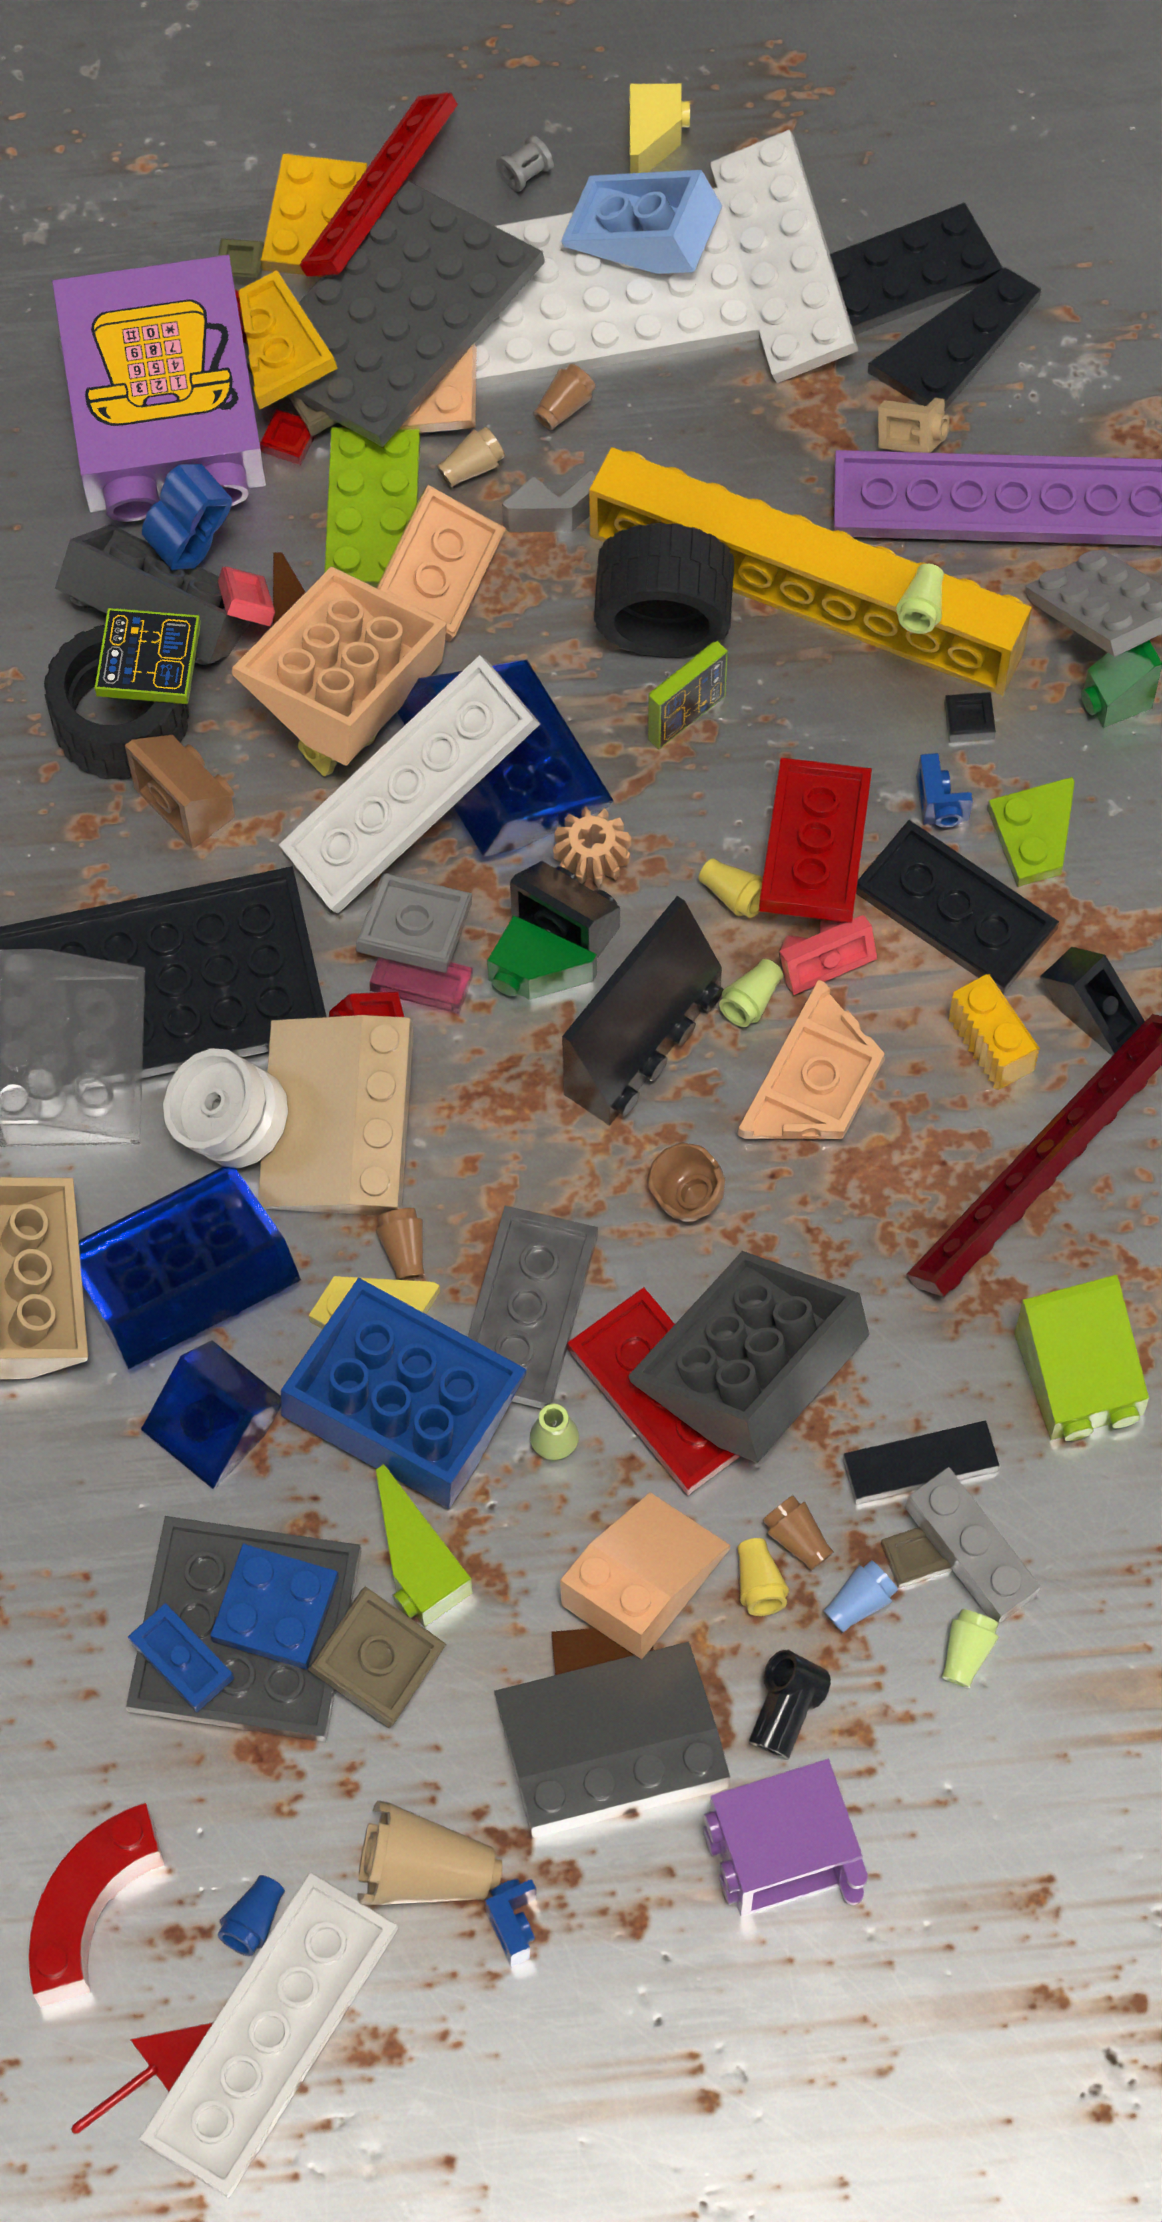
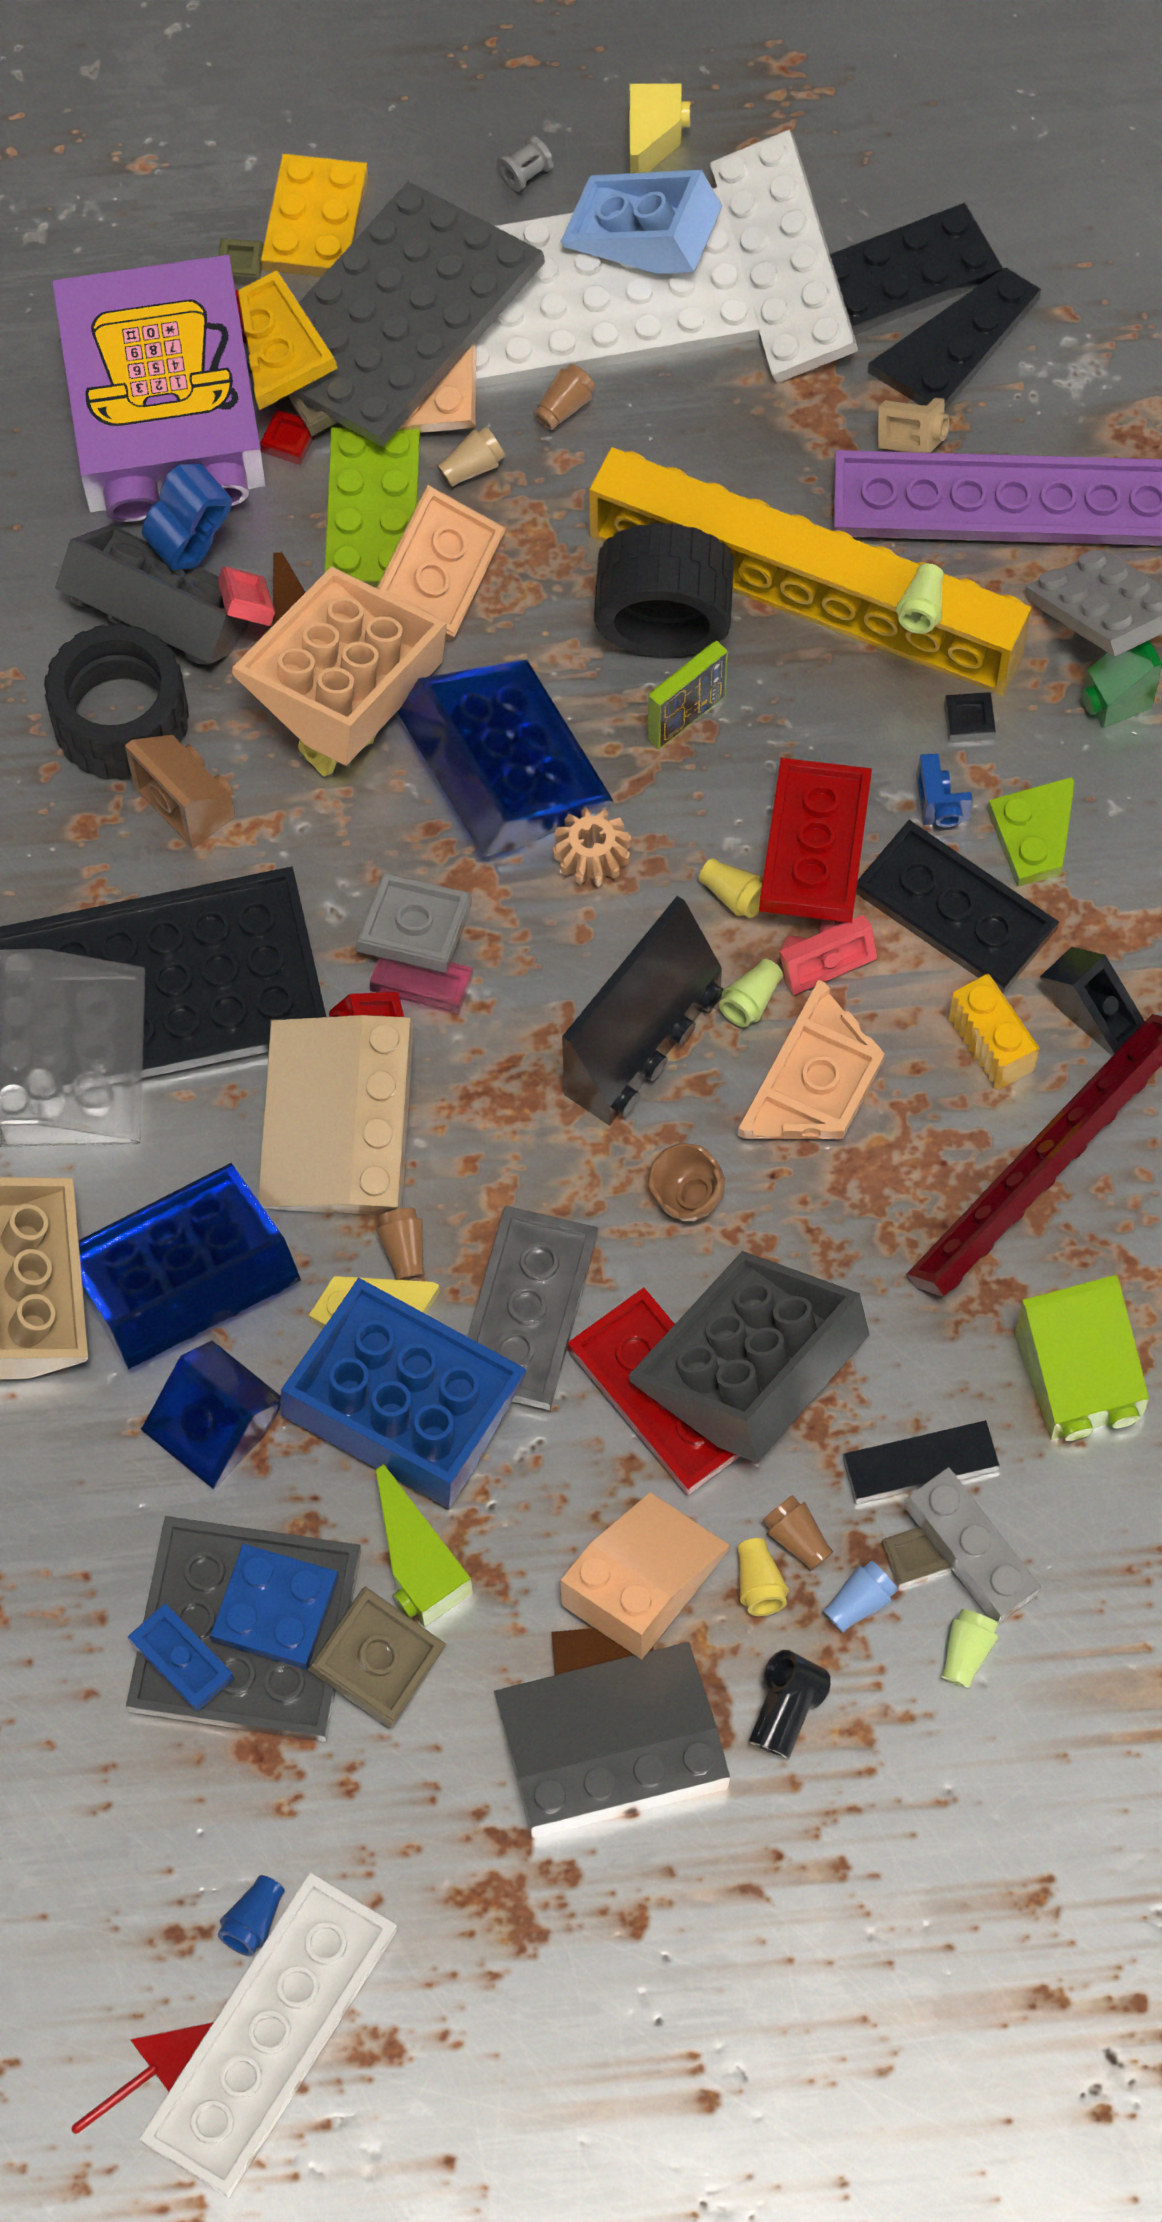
(77, 1894): red brick -> none
(147, 656): black tile -> none
(225, 1108): white wheel -> none
(378, 185): red tile -> none
(409, 784): white plate -> none
(422, 1861): tan cone -> none
(510, 1928): blue bracket -> none
(538, 962): green slope -> none
(540, 510): light grey slope -> none
(554, 1433): yellowish green cone -> none
(564, 906): black slope -> none
(785, 1840): medium lavender container -> none

